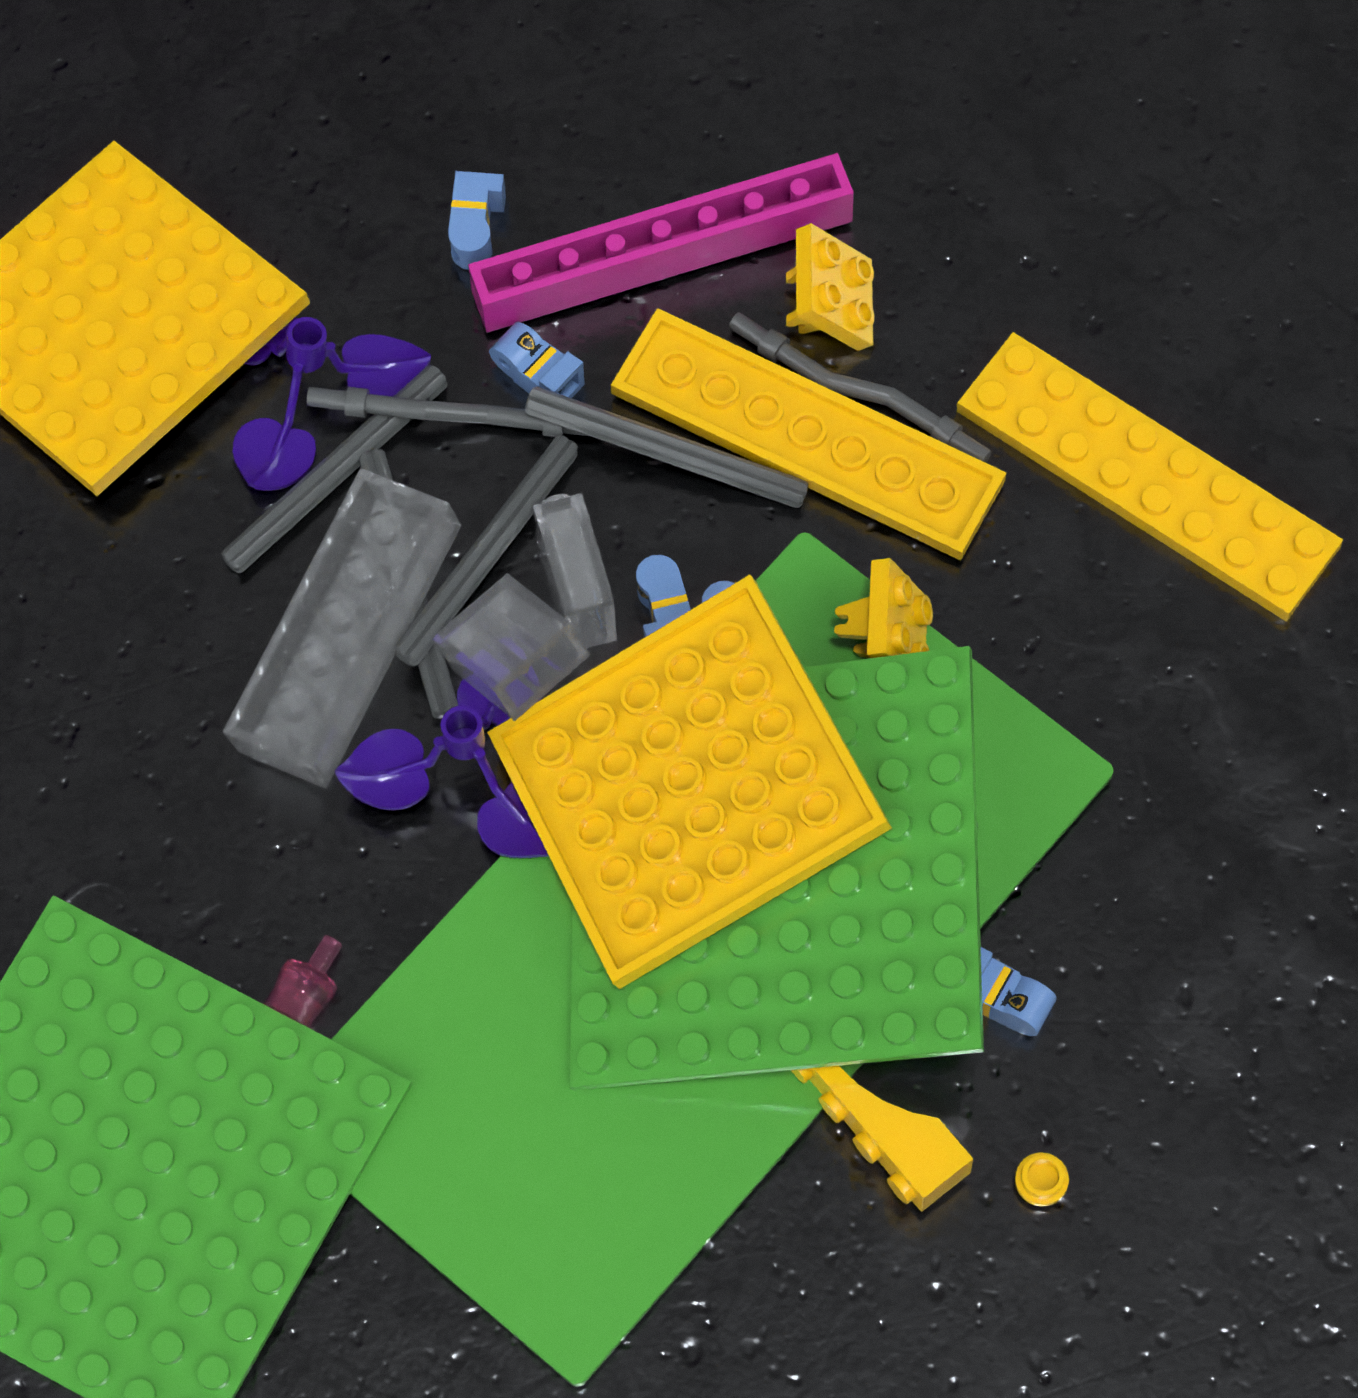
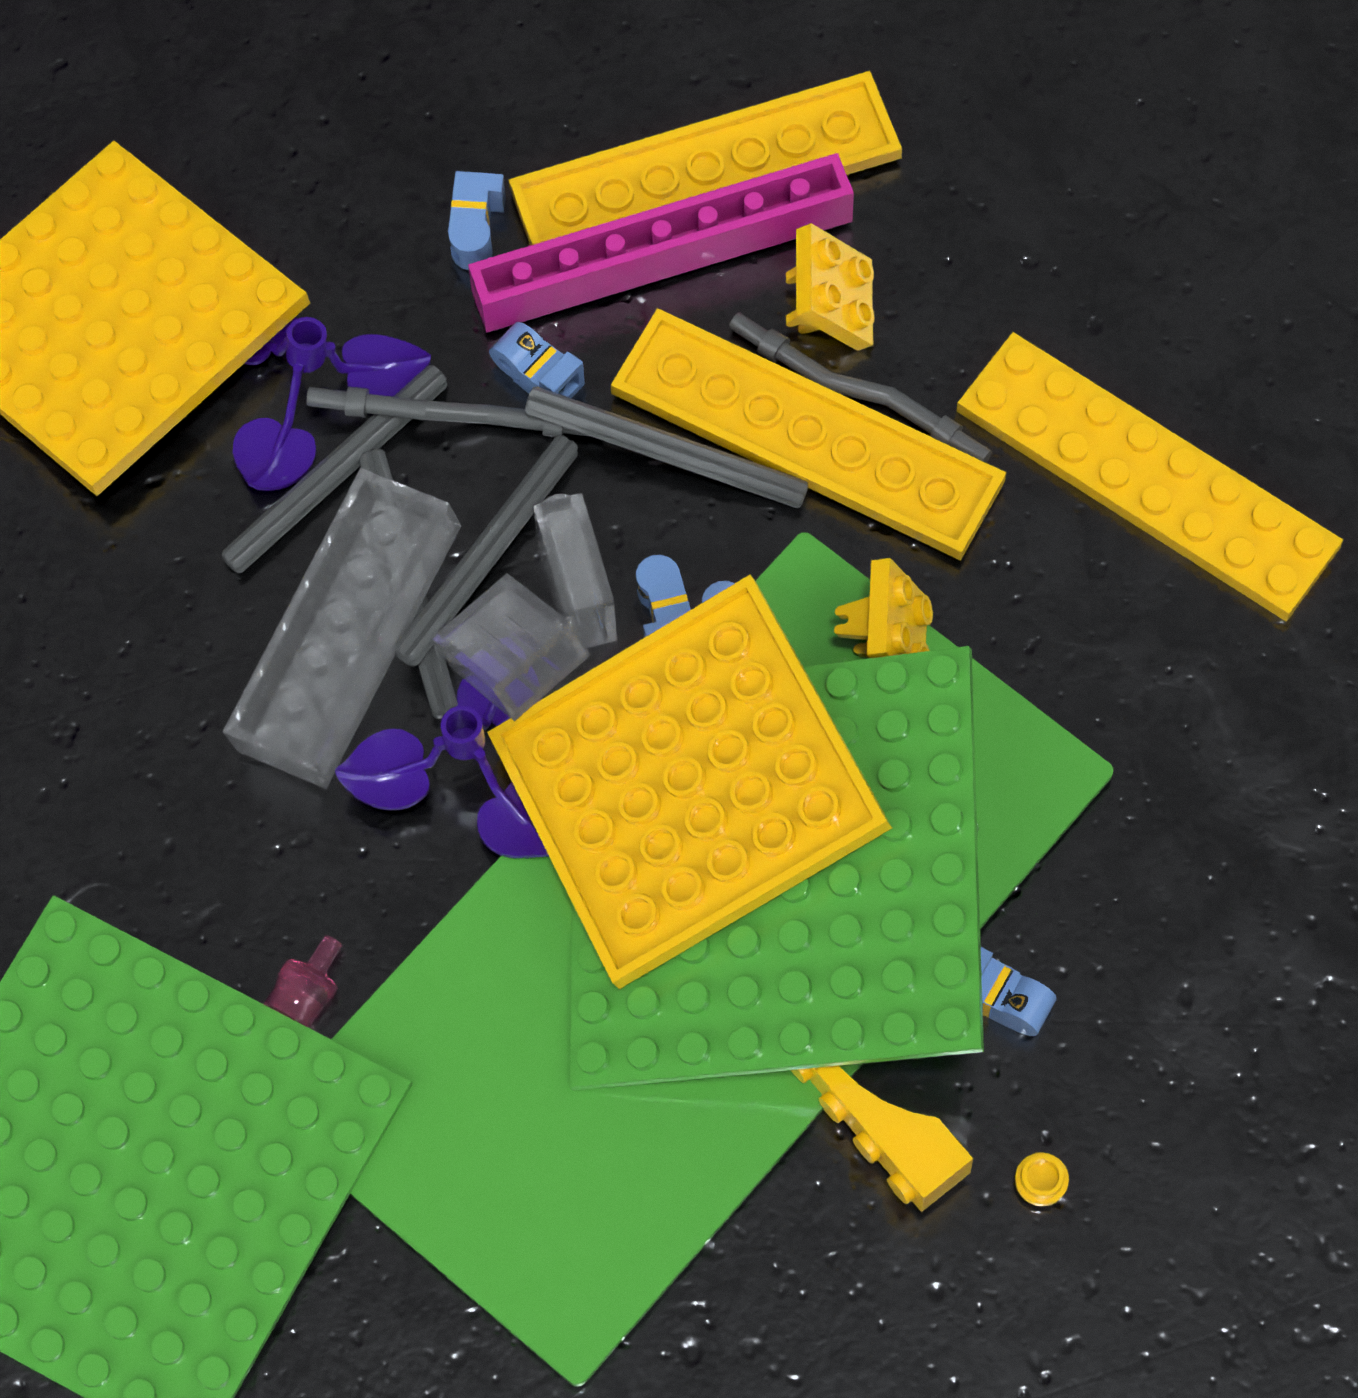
(709, 155): none -> yellow plate

